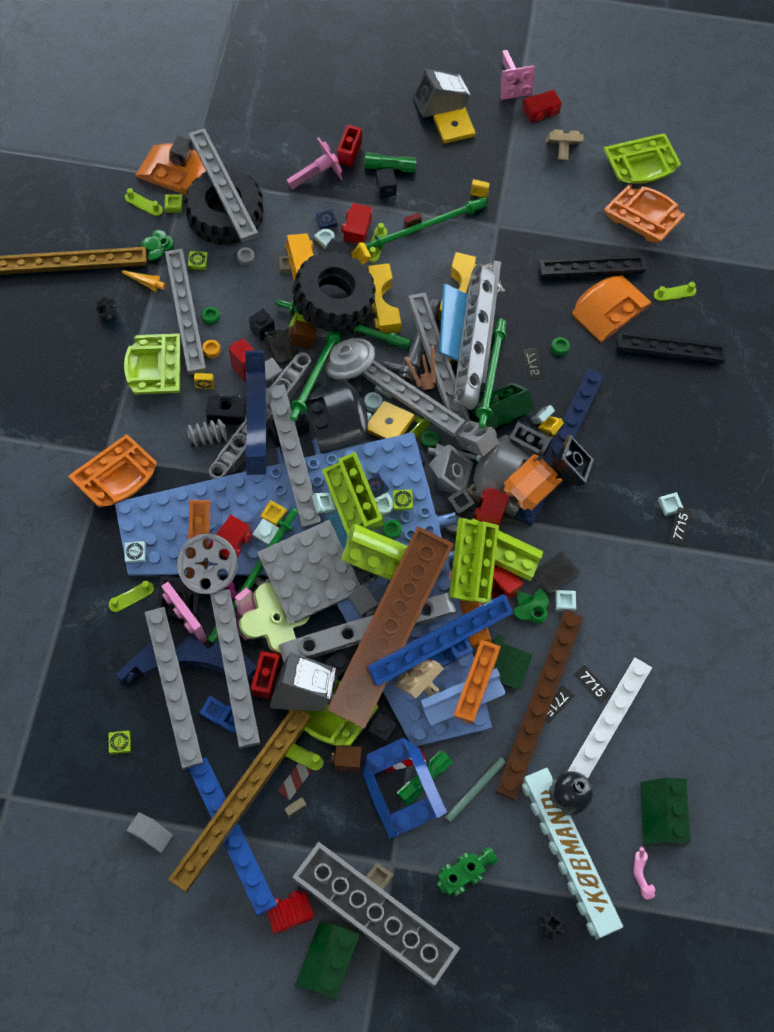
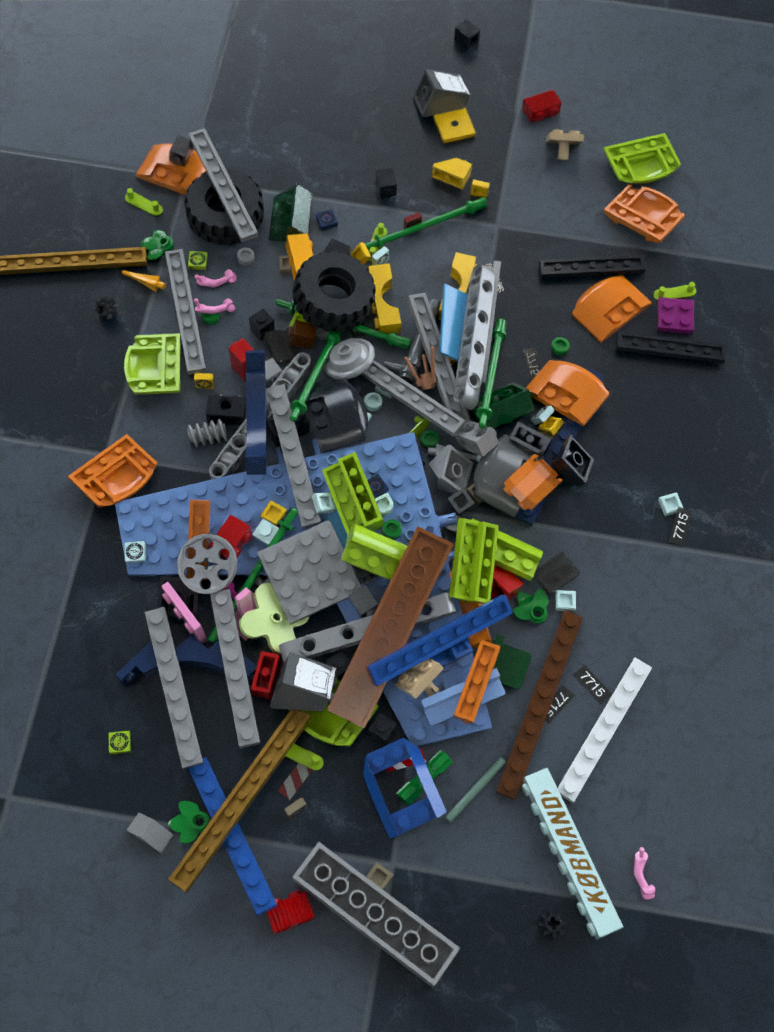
(130, 597): lime piece -> none
(173, 203): lime tile -> none
(186, 822): none -> green plate
(201, 308): none -> bright pink piece
(211, 349): light orange tile -> none
(218, 714): blue slope -> none
(229, 277): none -> bright pink piece
(290, 213): none -> clear green slope
(319, 165): bright pink piece -> none
(323, 237): light aqua tile -> none
(327, 960): dark green slope -> none
(346, 758): reddish brown brick -> none
(349, 145): red brick -> none
(357, 223): red brick -> none
(377, 161): green axle -> none
(381, 256): none -> light aqua tile
(389, 421): yellow tile -> none
(402, 500): lime tile -> none
(452, 171): none -> yellow slope
(462, 874): green brick -> none
(467, 34): none -> black brick
(492, 507): red brick -> none
(515, 81): bright pink piece -> none
(568, 390): none -> orange slope
(571, 792): black cylinder -> none
(665, 812): dark green slope -> none
(675, 315): none -> magenta plate

